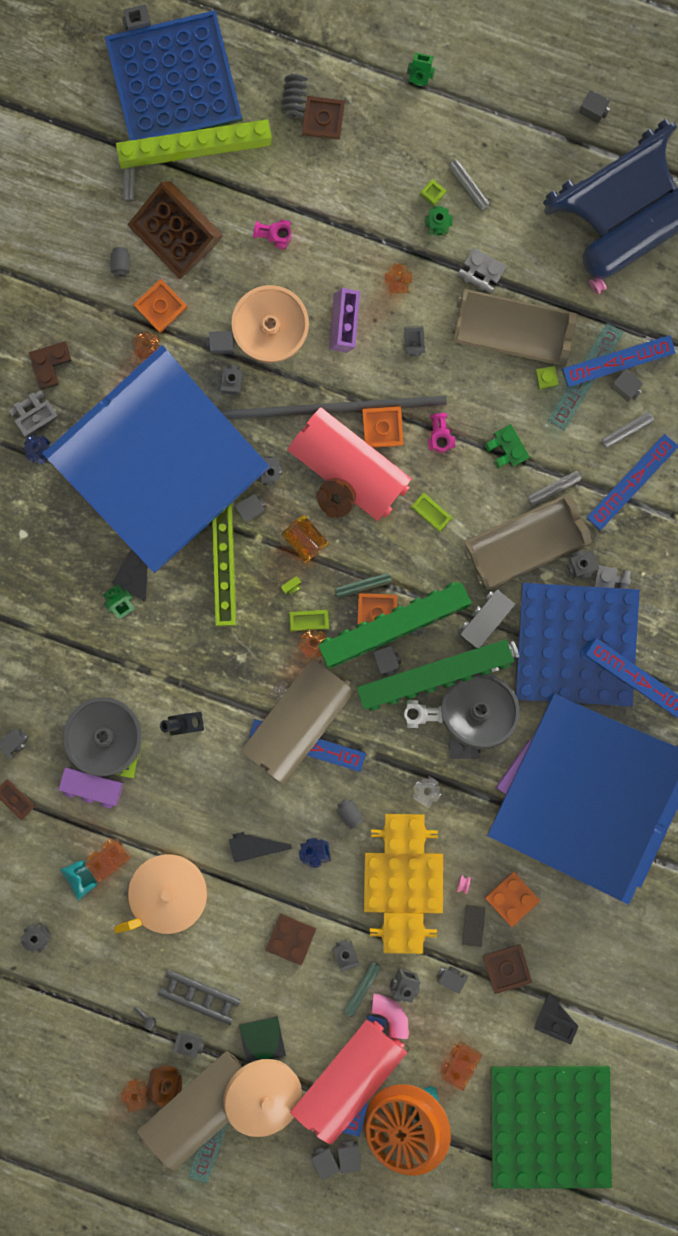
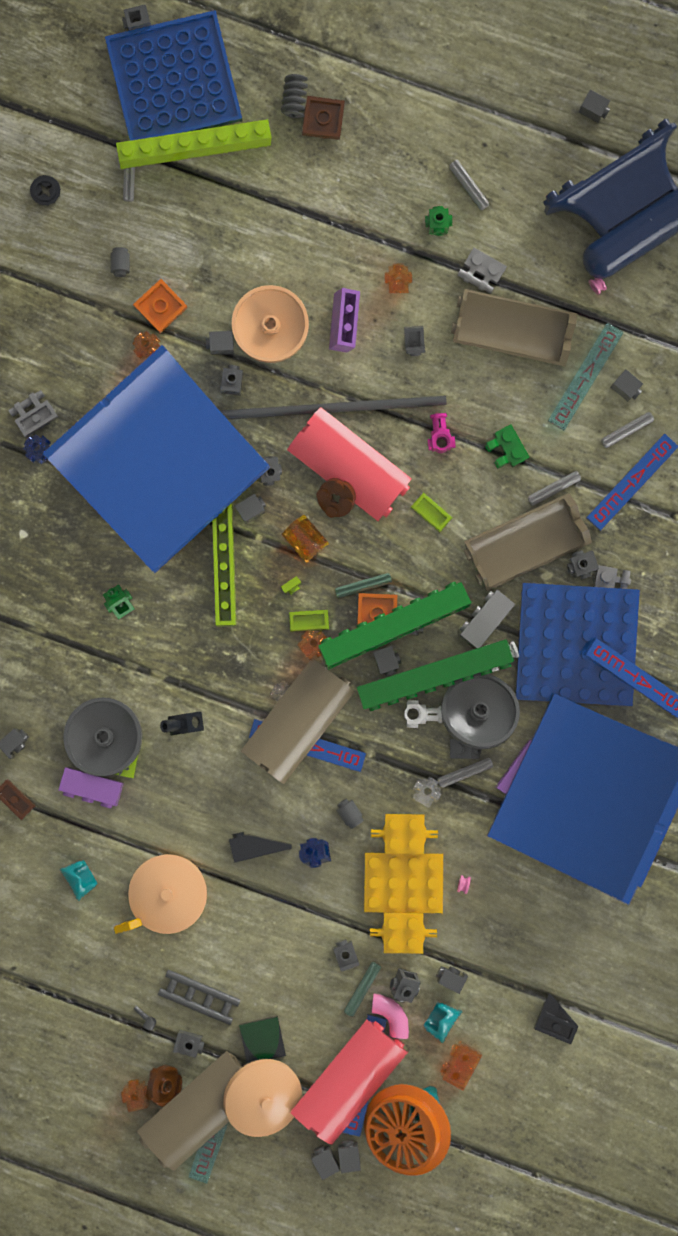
(42, 934): dark grey brick -> none
(45, 359): reddish brown plate -> none
(47, 182): none -> black gear
(108, 859): clear orange brick -> none
(133, 576): black wing -> none
(174, 229): reddish brown slope -> none
(271, 233): dark pink connector -> none
(290, 939): reddish brown plate -> none
(383, 427): orange plate -> none
(421, 69): green brick -> none
(433, 192): lime tile -> none
(441, 1021): none -> teal hair
(465, 772): none -> light grey axle
(473, 925): clear smoke tile -> none
(507, 968): reddish brown plate -> none
(512, 899): orange plate -> none
(547, 377): lime plate -> none
(551, 1127): green plate -> none
(618, 361): blue tile -> none

